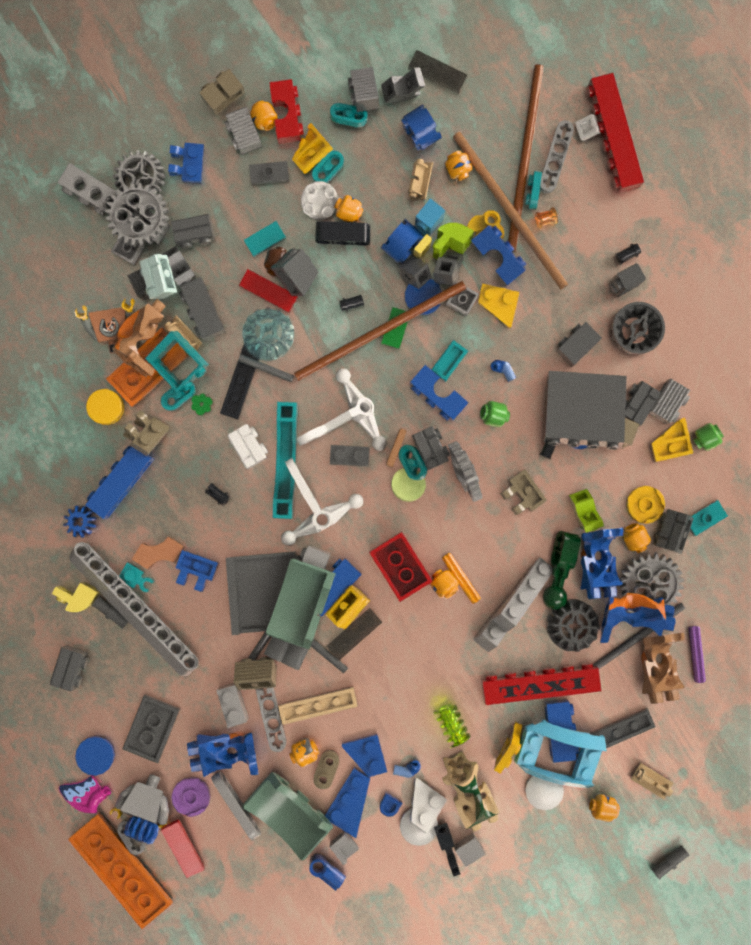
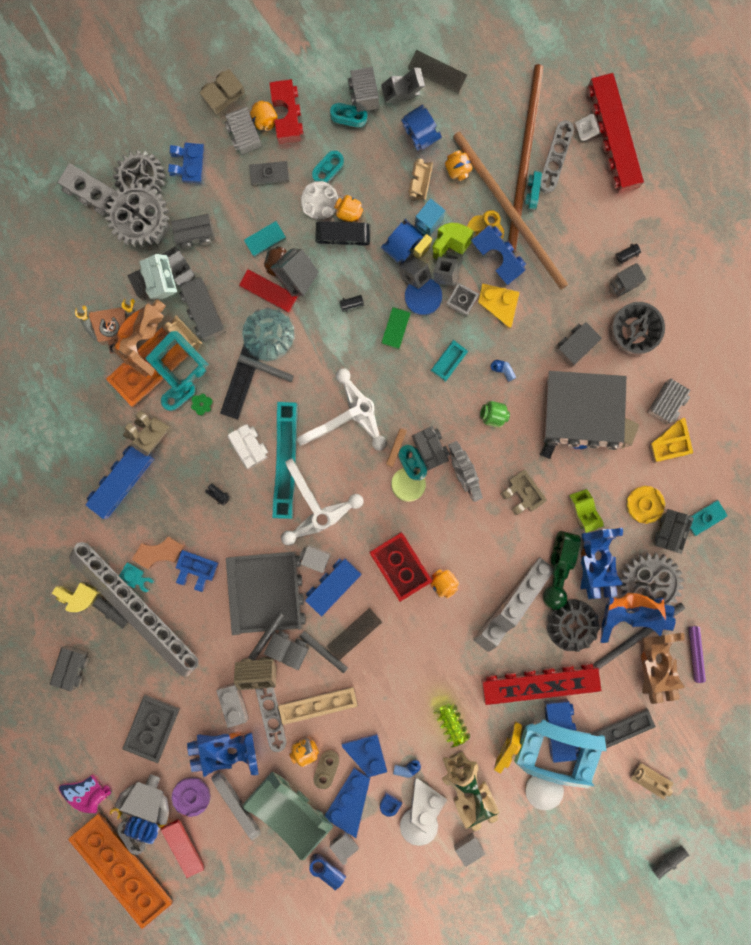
(72, 521): blue gear -> none
(95, 755): blue tile -> none
(105, 407): yellow head -> none
(127, 252): light grey piece -> none
(299, 603): sand green panel -> none
(311, 150): yellow wing -> none
(347, 607): yellow brick -> none
(349, 456): dark grey brick -> none
(380, 330): dark orange piece -> none
(446, 843): black piece -> none
(449, 406): blue arch -> none
(461, 577): light orange axle -> none
(546, 218): clear orange bush -> none
(604, 808): light orange head -> none
(636, 537): light orange head -> none
(640, 402): dark grey brick -> none
(708, 437): bright green head -> none

